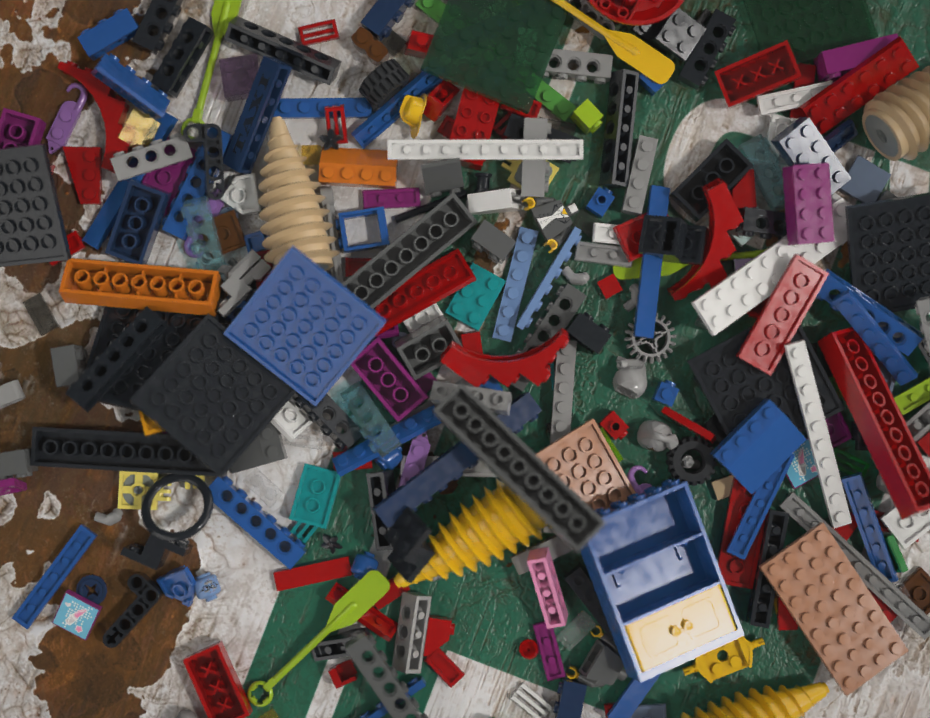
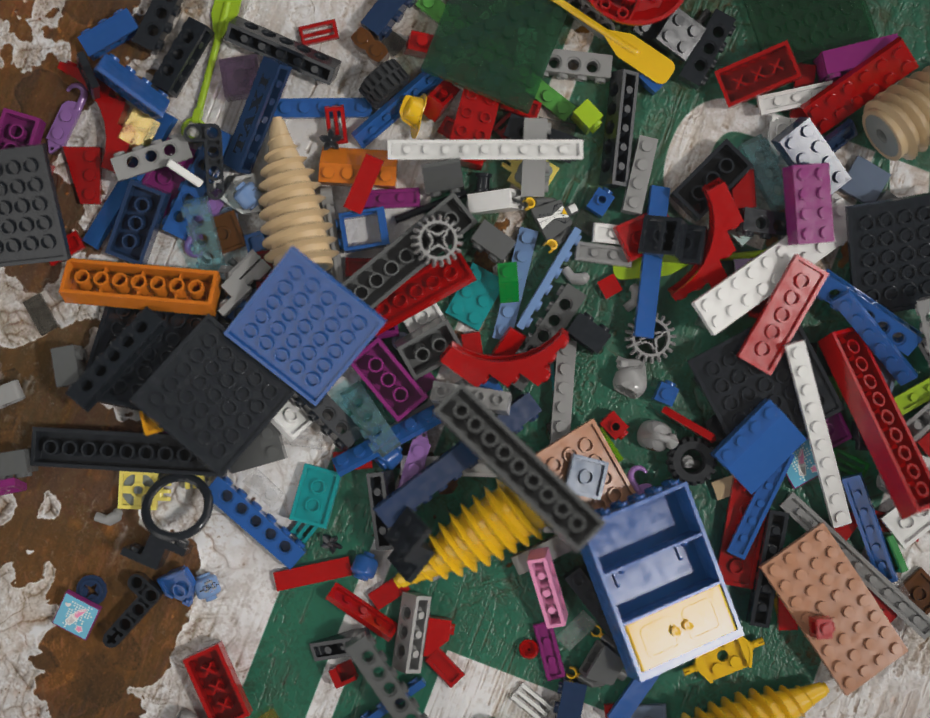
(54, 576): blue plate -> none
(88, 75): none -> black tile
(184, 173): none -> white tile
(247, 195): none -> medium blue head
(313, 154): clear yellow tile -> none
(344, 613): lime piece -> none
(363, 183): none -> red tile
(430, 234): none -> light grey gear
(508, 282): none -> green slope
(509, 343): none -> red tile
(586, 476): none -> sand blue tile
(824, 627): none -> red brick

